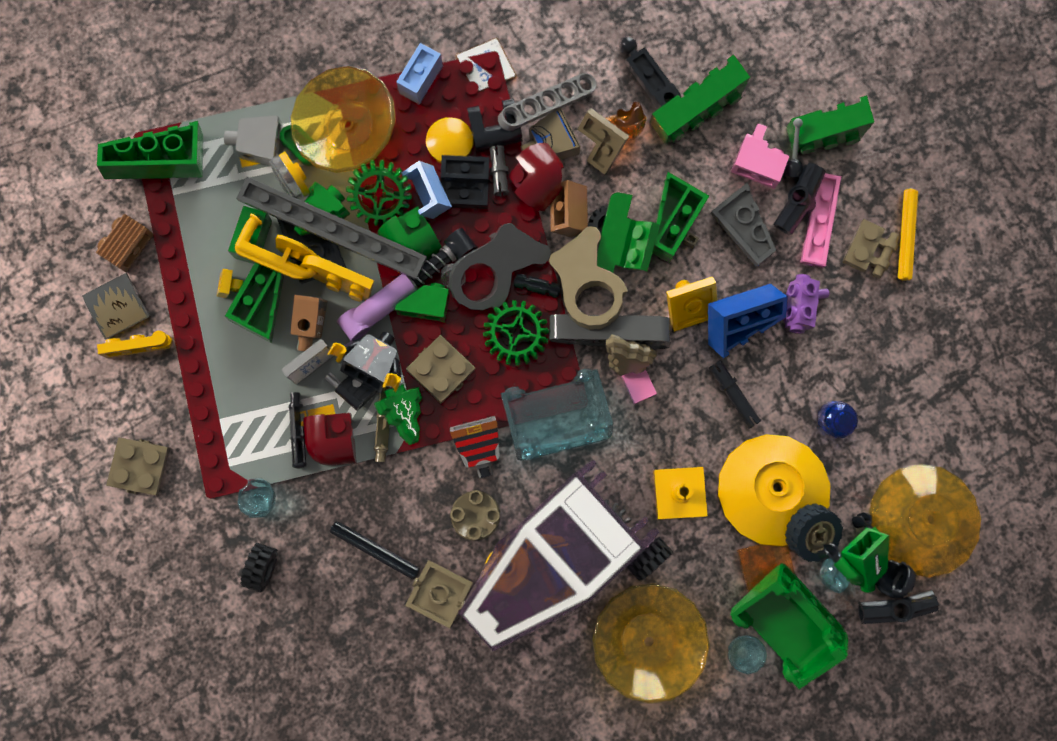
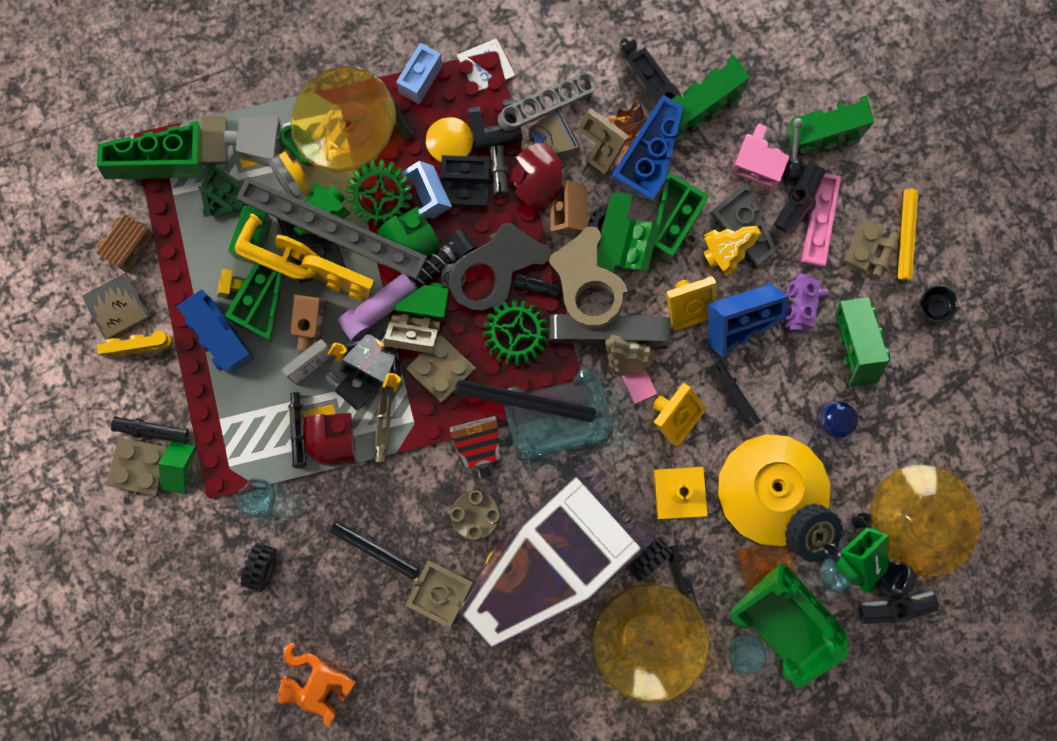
(122, 425): none -> black pin
(176, 467): none -> green slope
(213, 146): none -> dark tan tile
(215, 332): none -> blue wedge
(220, 193): none -> dark green slope
(319, 684): none -> orange animal
(402, 125): none -> black axle
(402, 411): green rock -> none
(412, 333): none -> dark tan plate
(524, 400): none -> black axle
(648, 157): none -> blue wedge
(678, 414): none -> yellow tile
(683, 583): none -> black piece
(729, 247): none -> yellow rock
(863, 341): none -> wedge
(938, 304): none -> black hair

